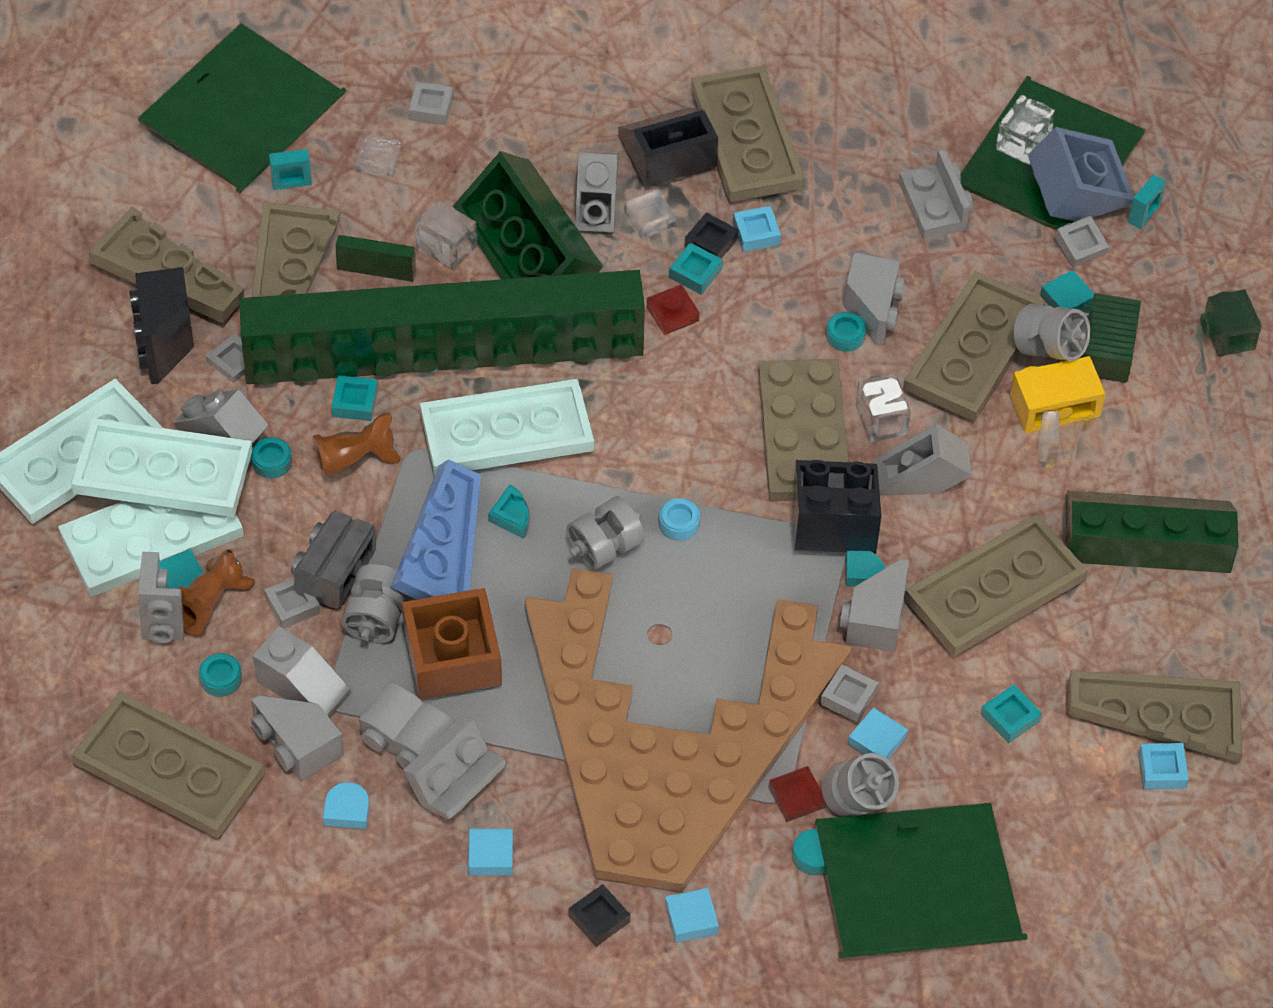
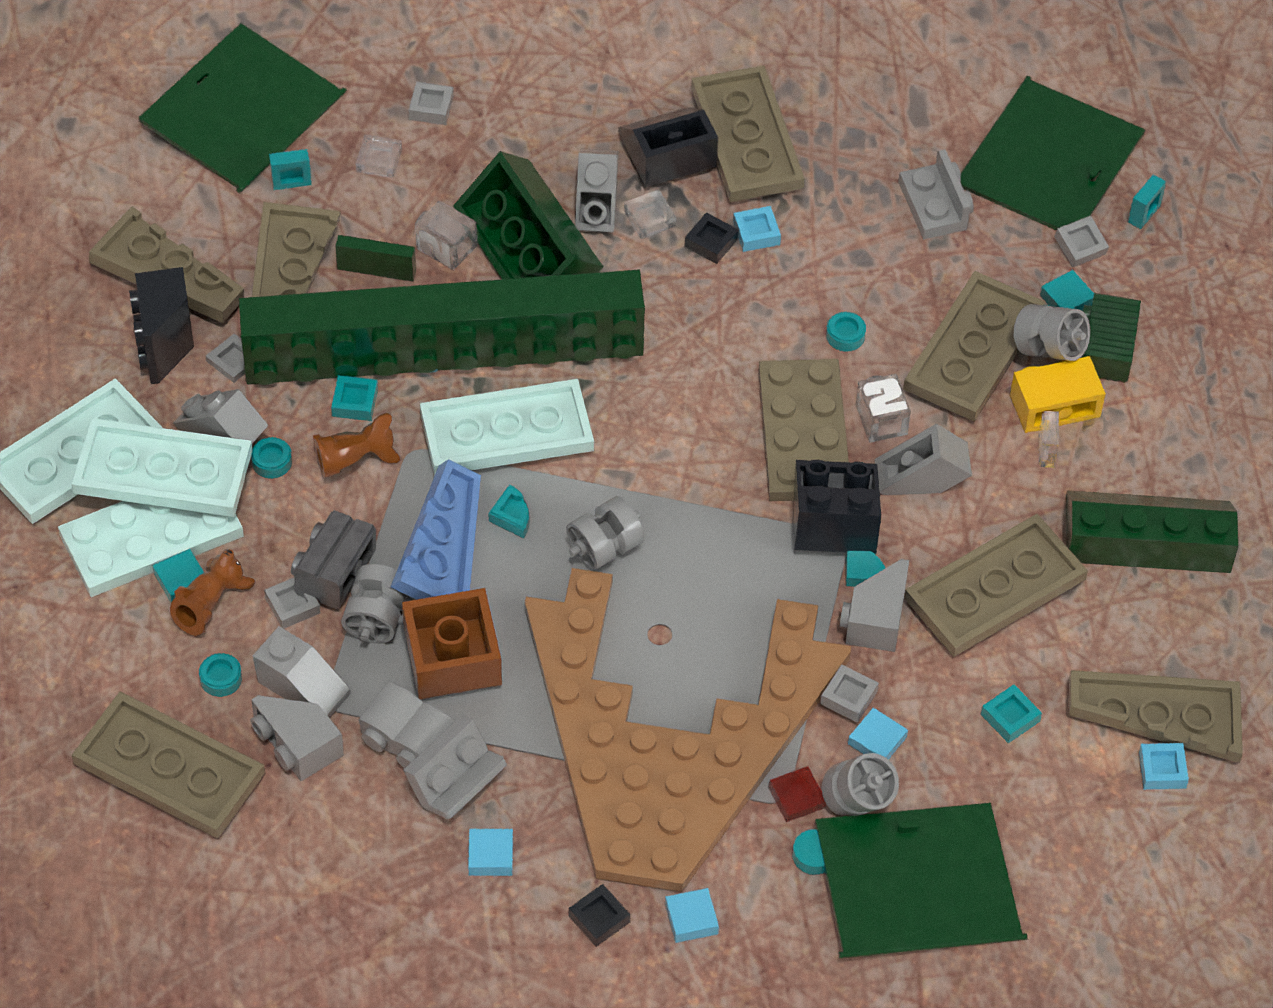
(158, 606): light grey bracket -> none
(346, 806): medium azure tile -> none
(672, 309): clear red plate -> none
(679, 519): medium azure tile -> none
(695, 268): teal tile -> none
(871, 292): light grey slope -> none
(1024, 128): clear brick -> none
(1079, 175): sand blue slope -> none
(1231, 322): clear green brick -> none

